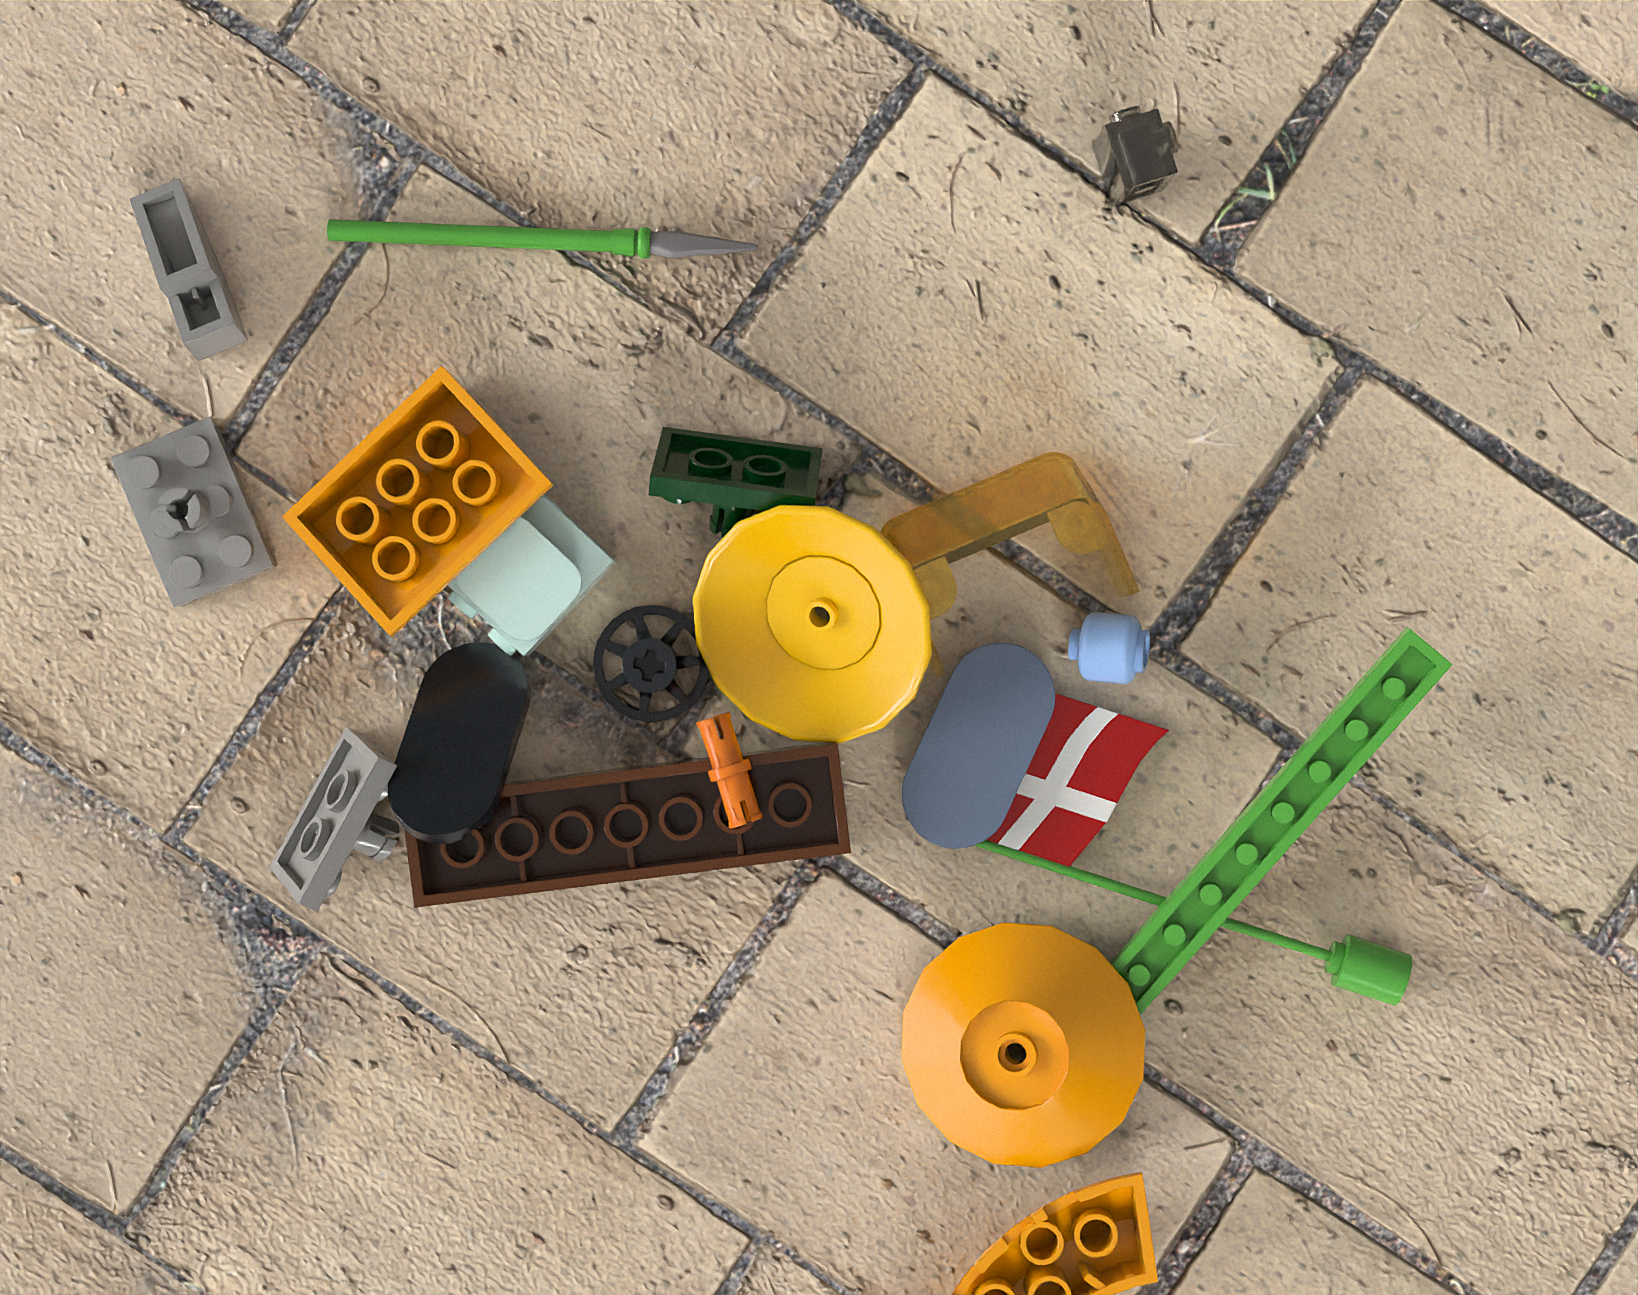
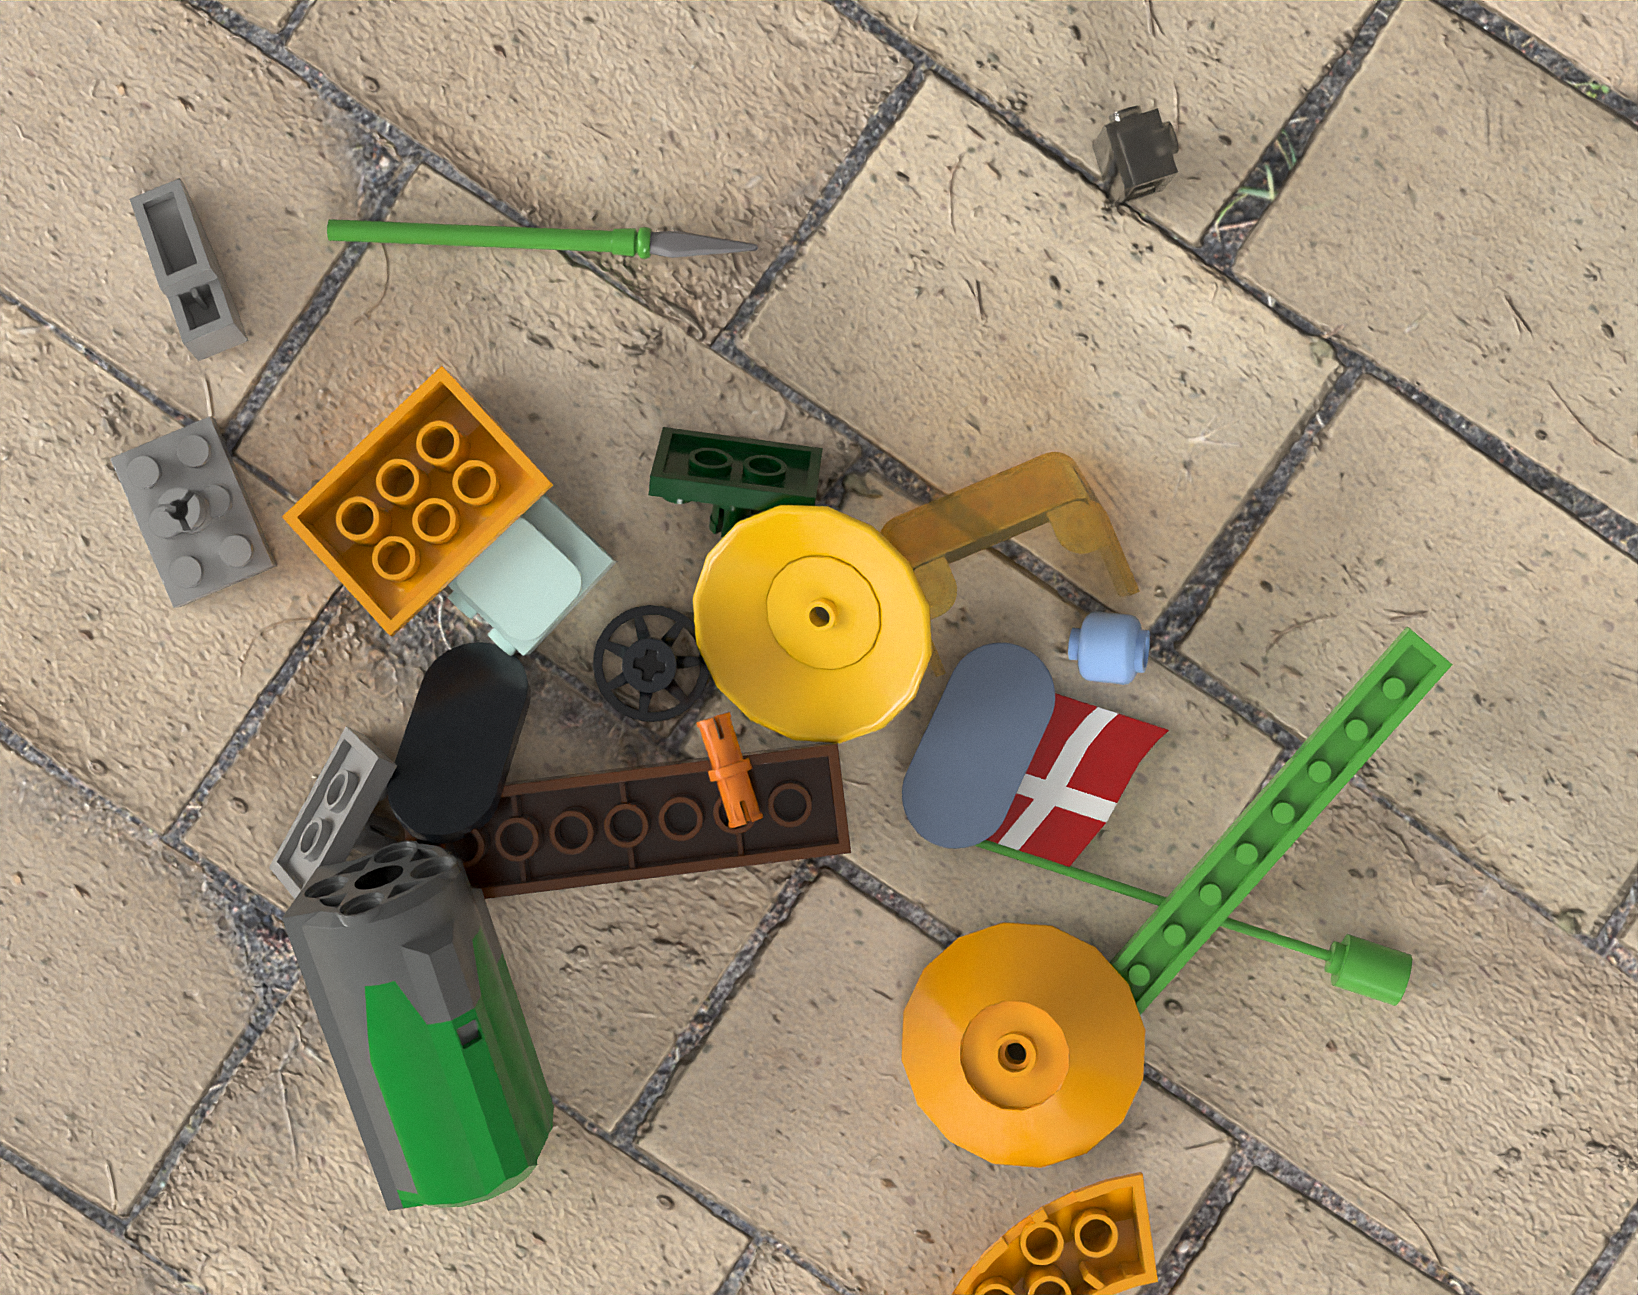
(422, 1025): none -> piece

